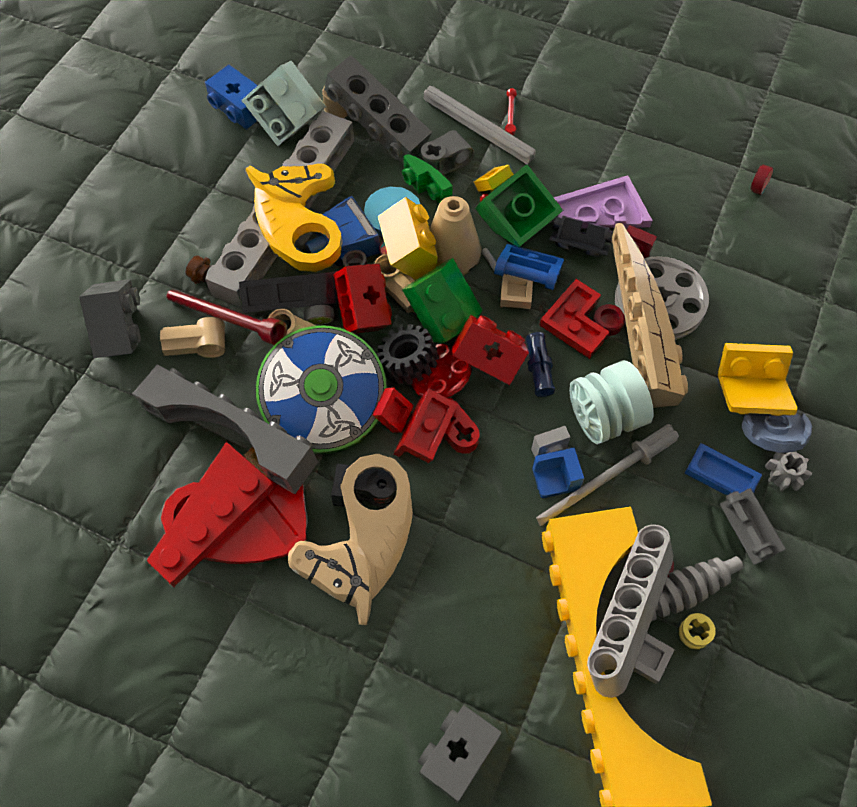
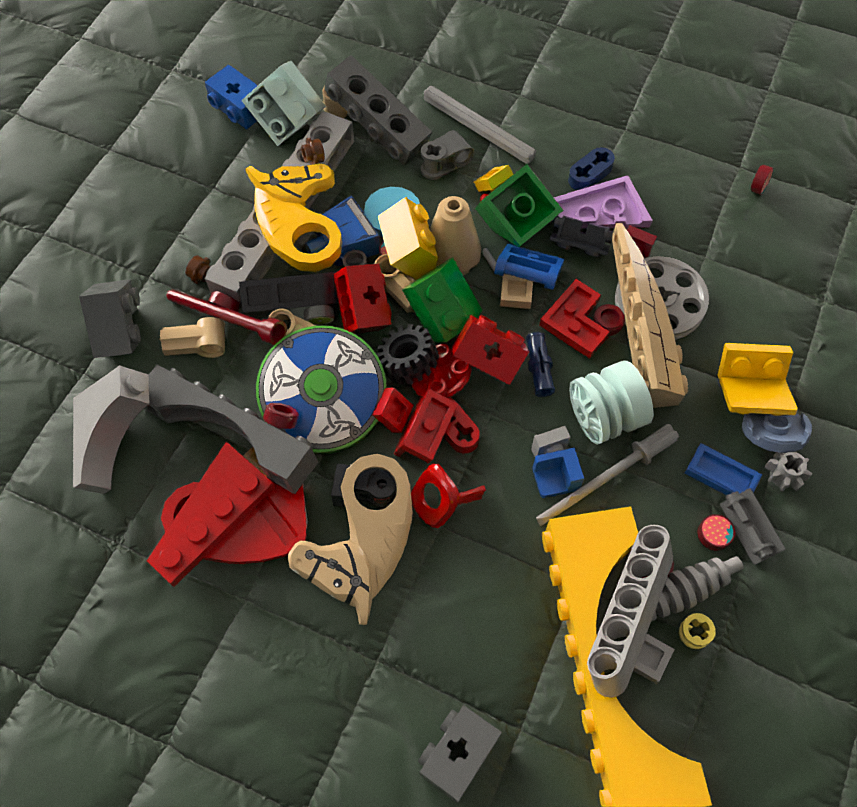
(100, 422): none -> light grey arch
(224, 300): none -> dark red tile
(281, 415): none -> dark red tile
(313, 151): none -> reddish brown plate
(426, 177): green slope -> none
(449, 496): none -> red piece
(510, 128): red hinge -> none
(587, 166): none -> dark blue beam
(716, 532): none -> tile

